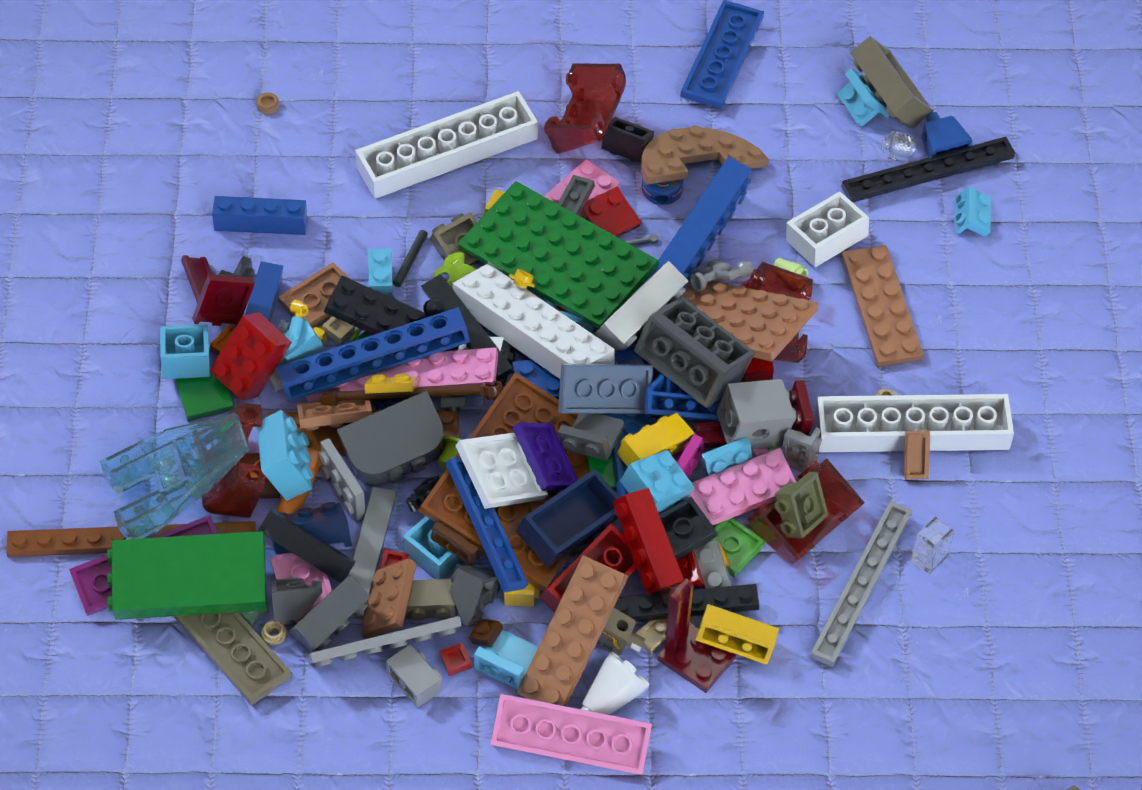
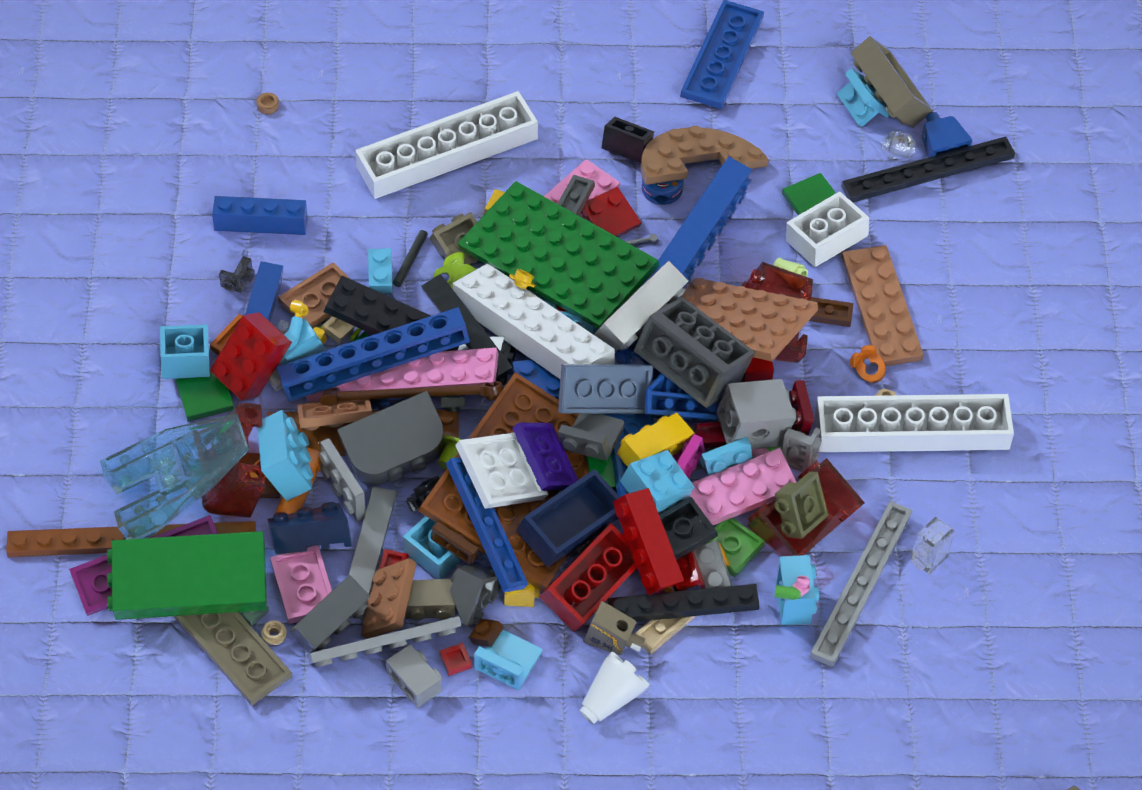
(217, 296): dark red bracket -> none
(293, 598): dark grey slope -> none
(306, 546): black tile -> none
(399, 383): yellow plate -> none
(433, 307): black hinge -> none
(571, 734): bright pink plate -> none
(572, 633): nougat plate -> none
(593, 102): clear red windscreen -> none
(684, 655): dark red bracket -> none
(719, 271): light grey piece -> none
(737, 634): yellow brick -> none
(795, 591): none -> arm
(799, 610): none -> medium azure brick
(808, 193): none -> green tile
(833, 312): none -> reddish brown plate
(857, 362): none -> orange piece
(916, 454): nougat tile -> none
(973, 212): medium azure bracket -> none

